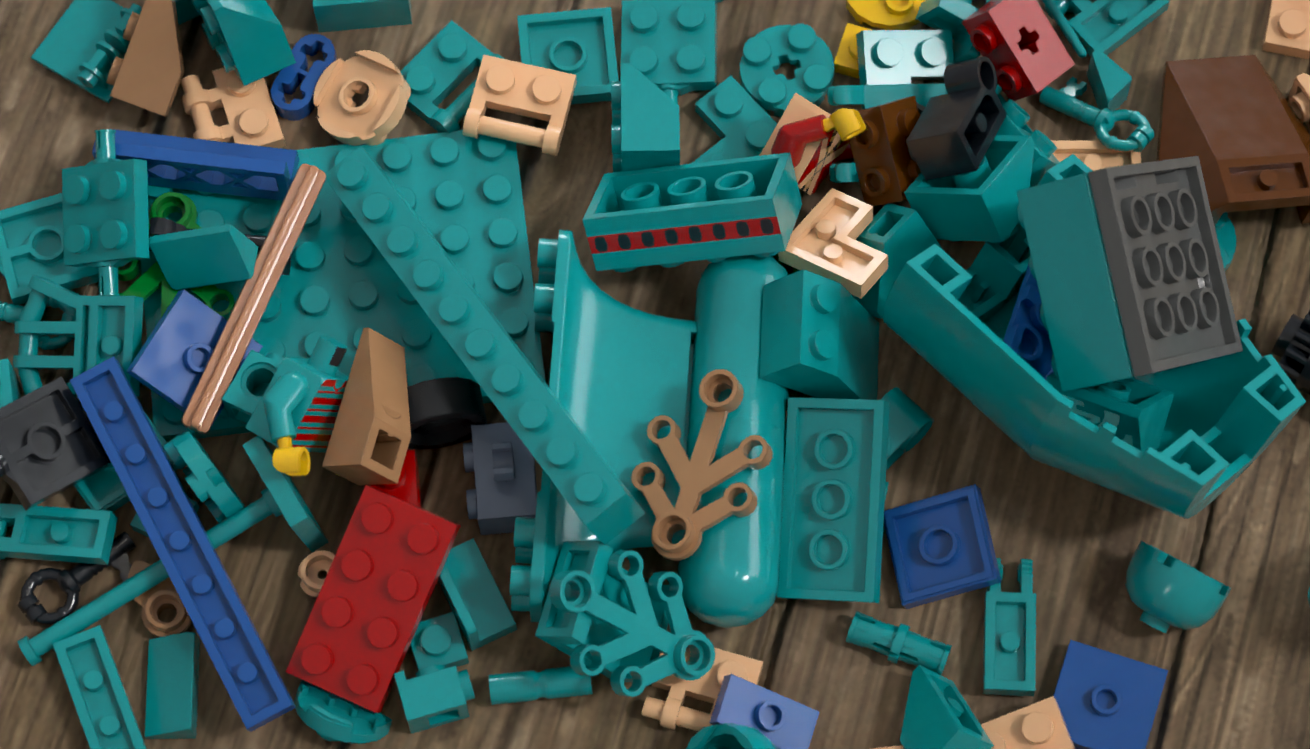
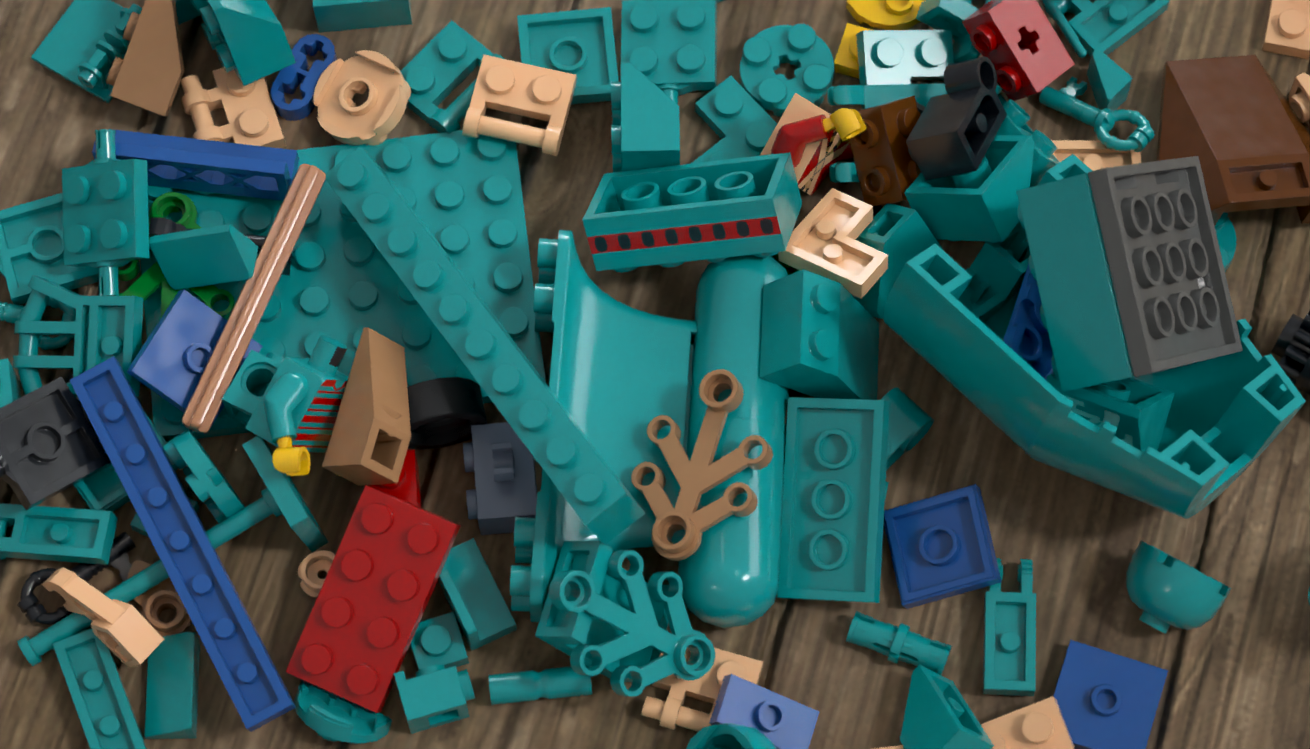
(112, 620): none -> light nougat piece

